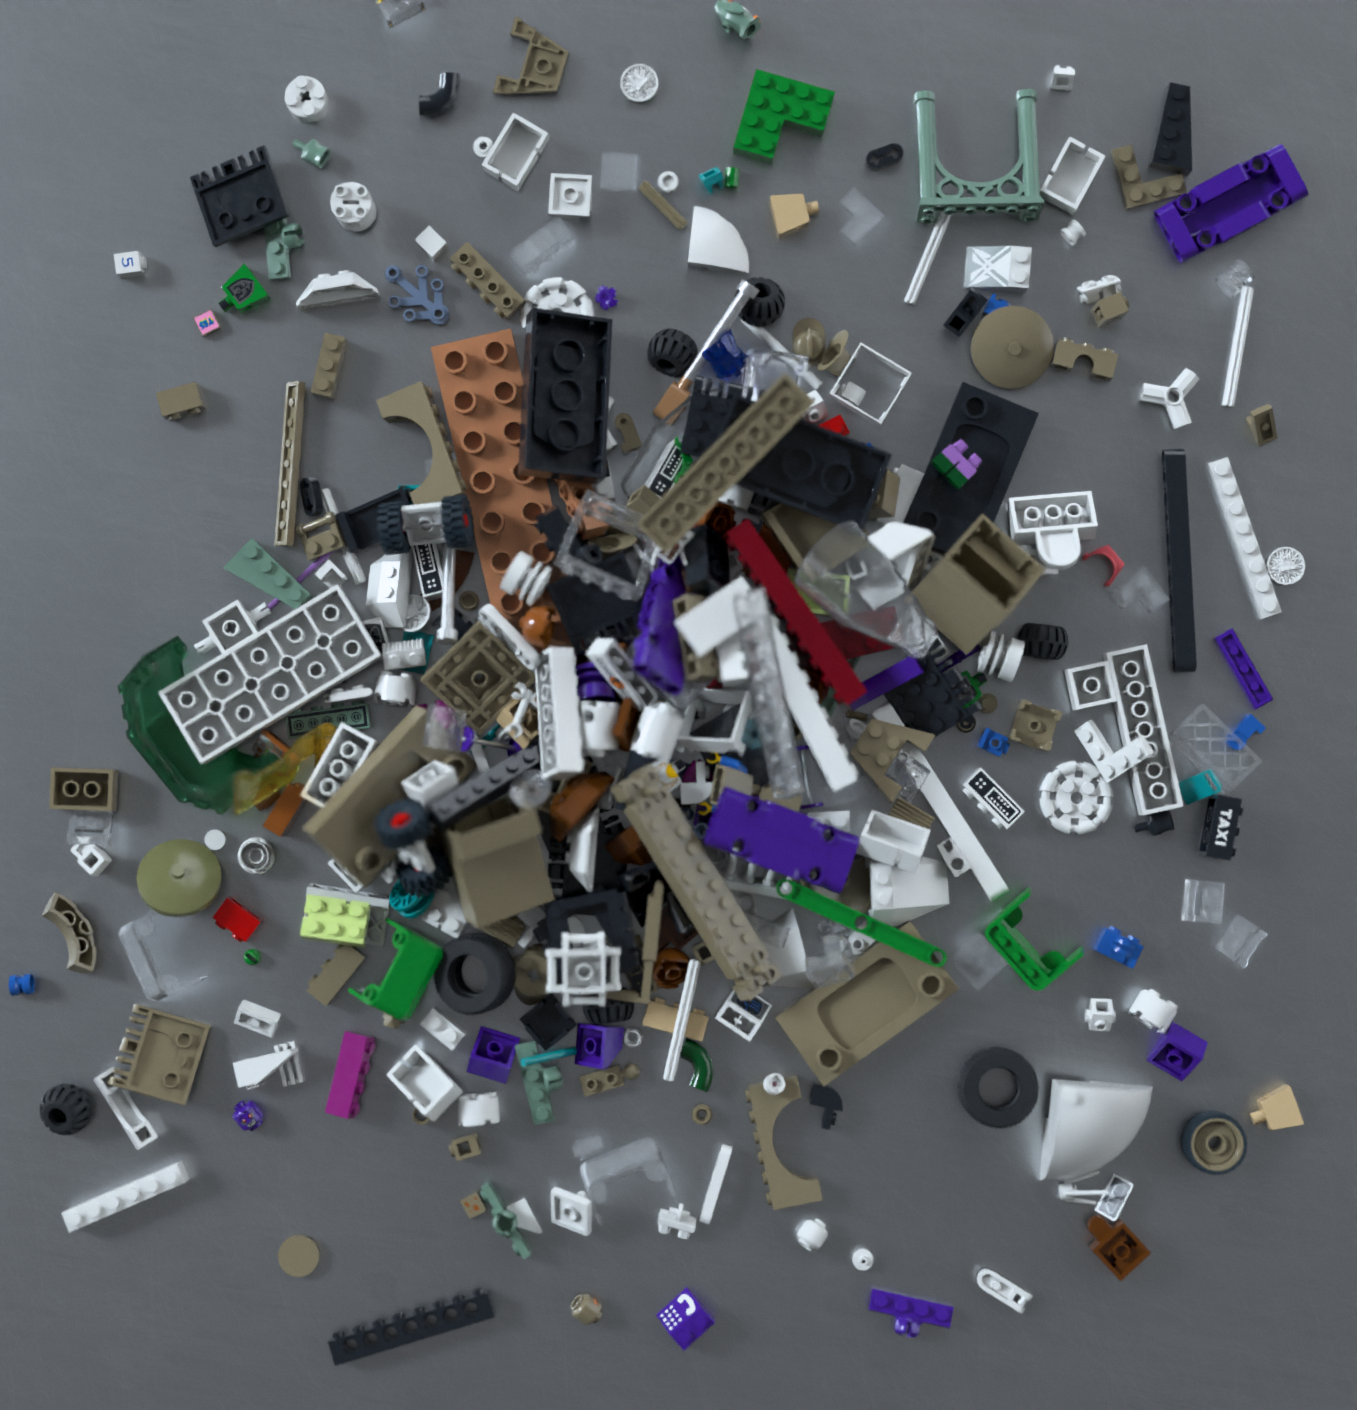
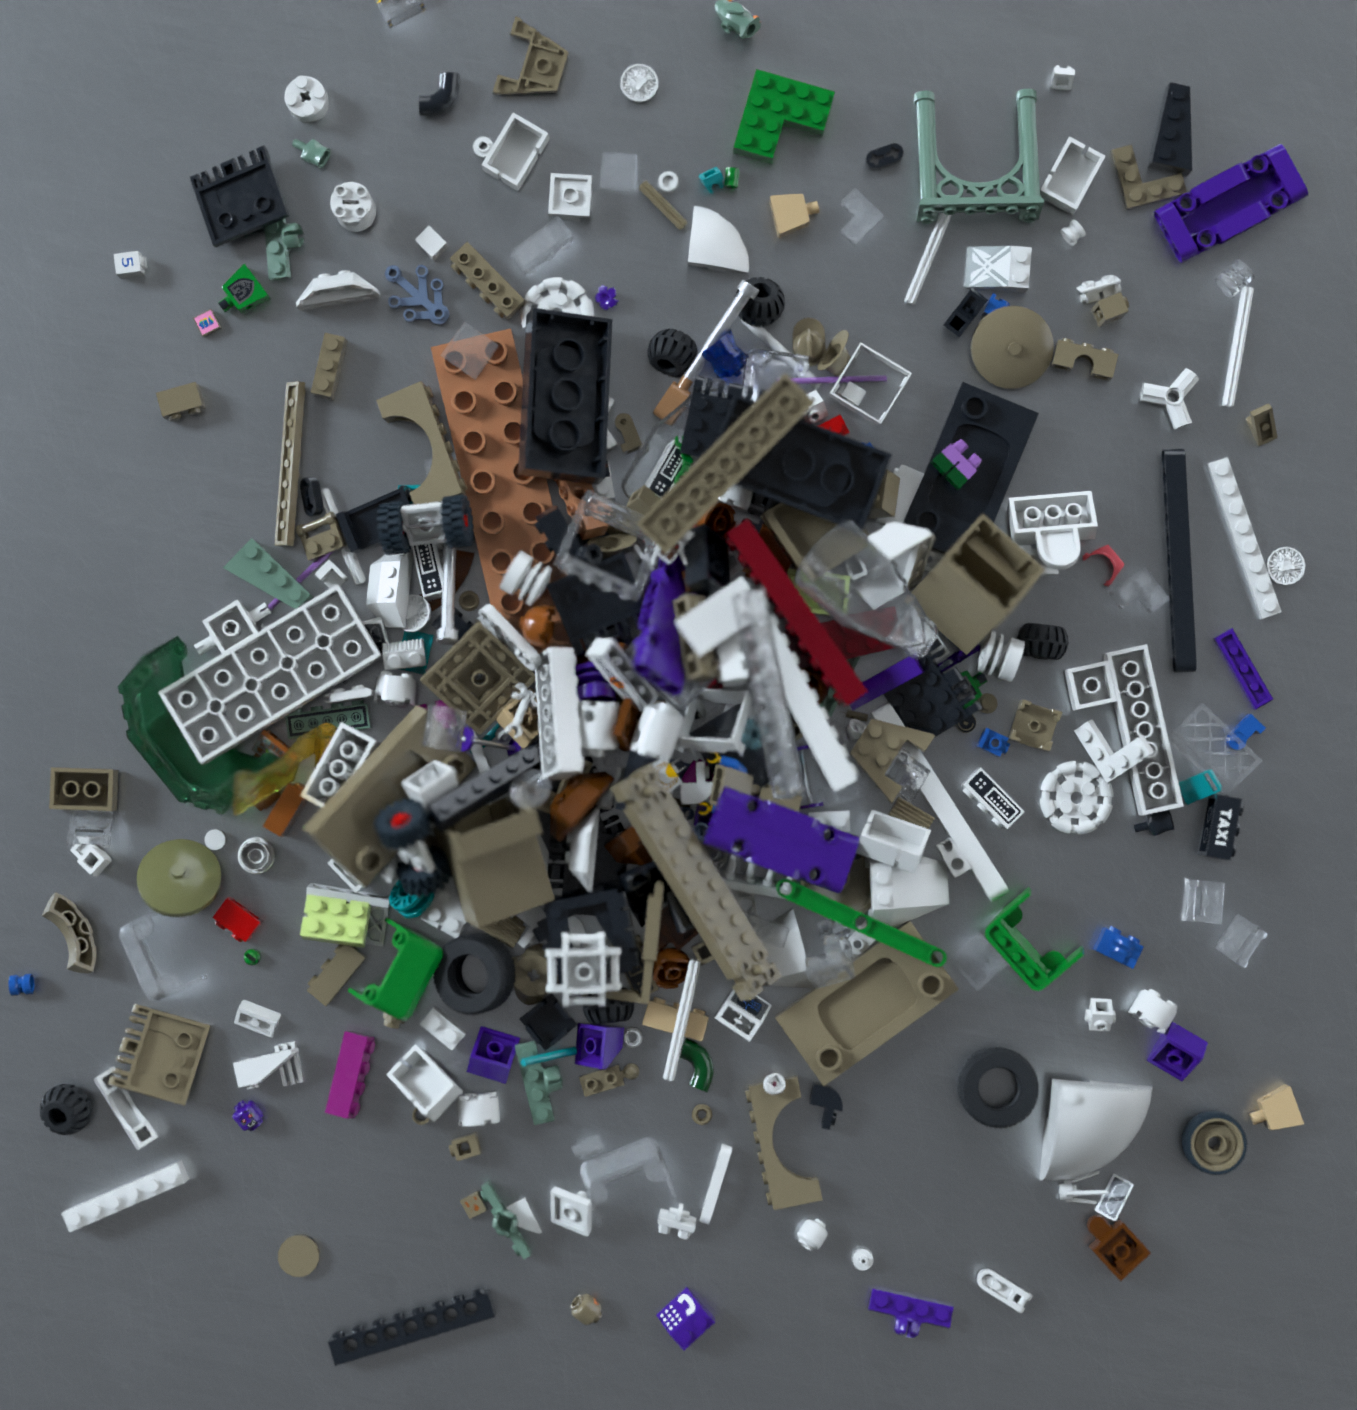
(469, 350): none -> clear tile
(813, 380): none -> medium lavender axle

